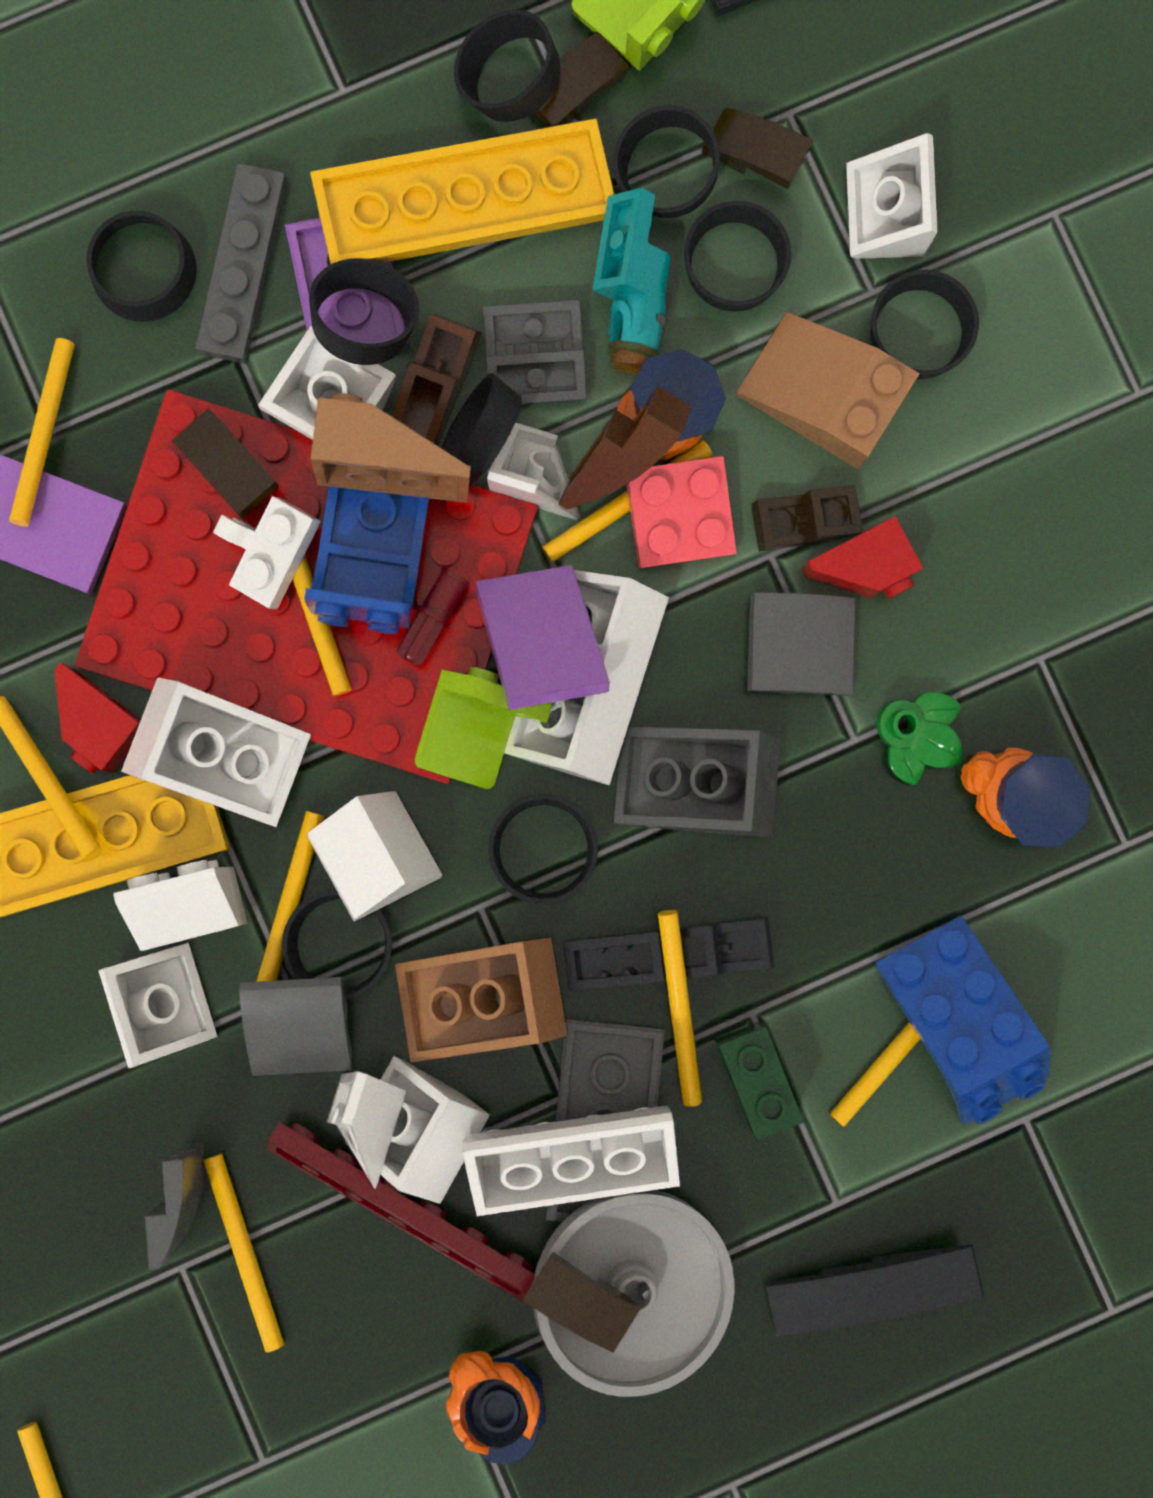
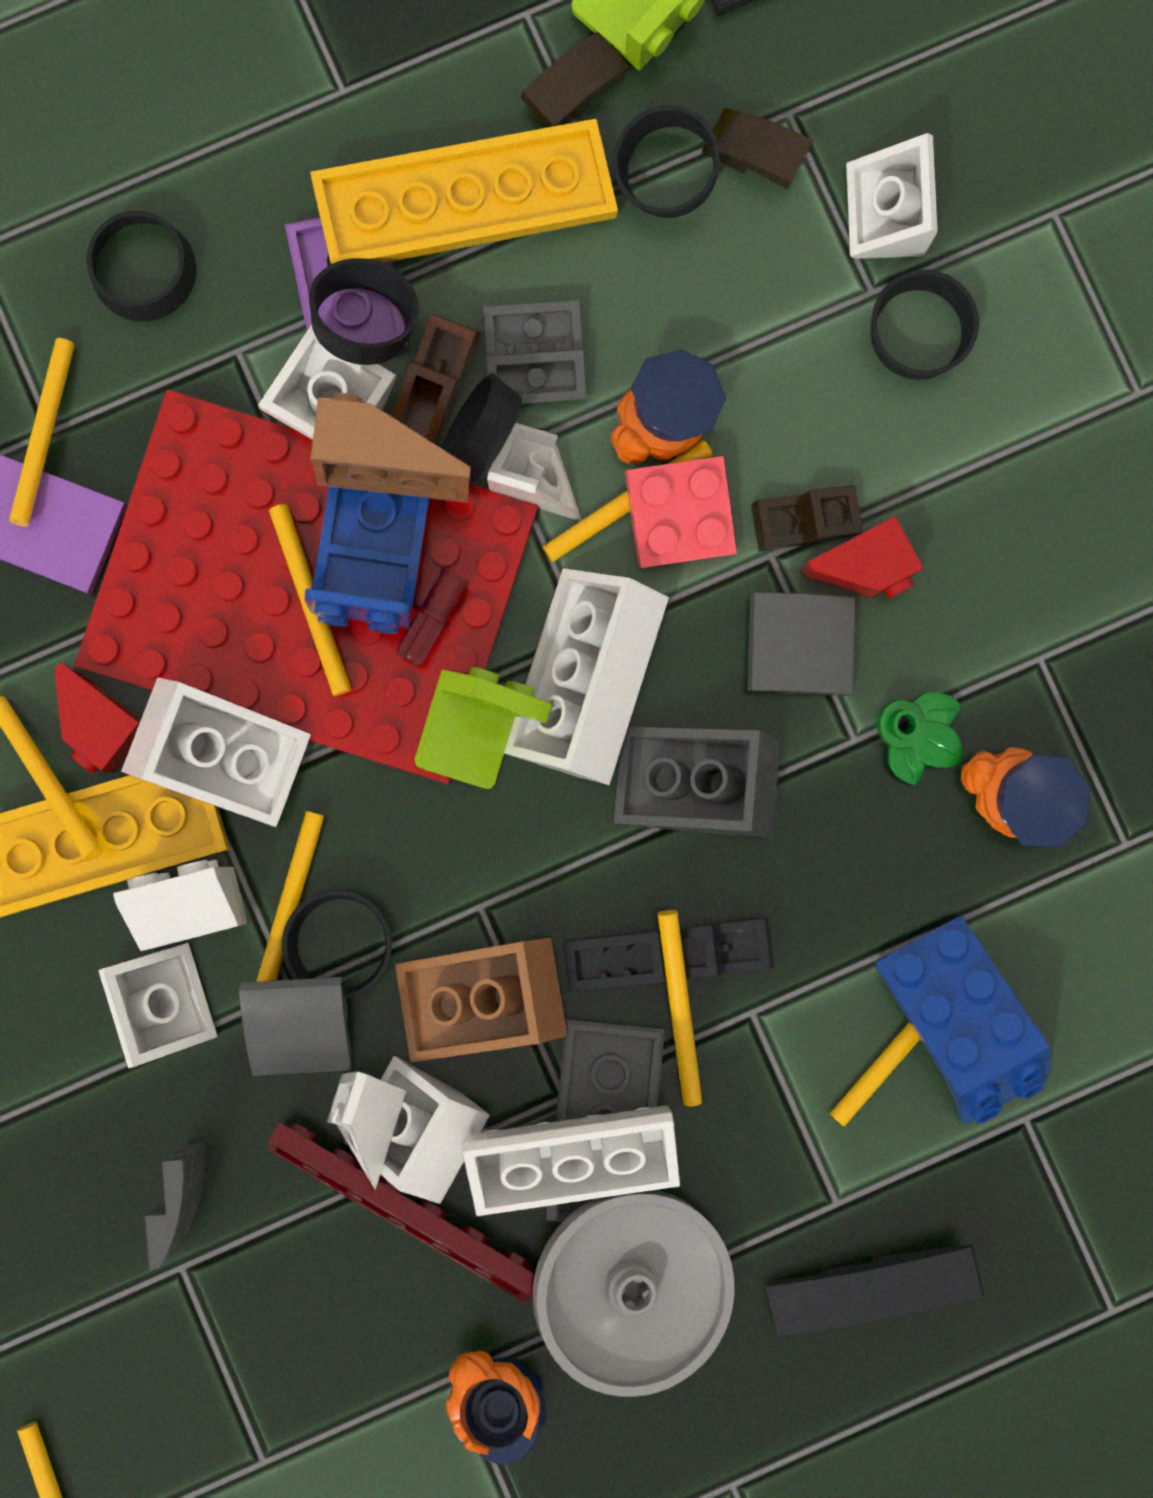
(225, 463): dark brown slope -> none
(241, 263): dark grey plate -> none
(243, 1252): yellow bar -> none
(271, 550): white plate -> none
(373, 853): white slope -> none
(486, 39): black tyre -> none
(494, 848): black tyre -> none
(541, 637): medium lavender tile -> none
(581, 1303): dark brown slope -> none
(627, 448): reddish brown slope -> none
(634, 278): teal plate -> none
(748, 214): black tyre -> none
(759, 1081): dark green brick -> none
(827, 387): medium nougat slope -> none

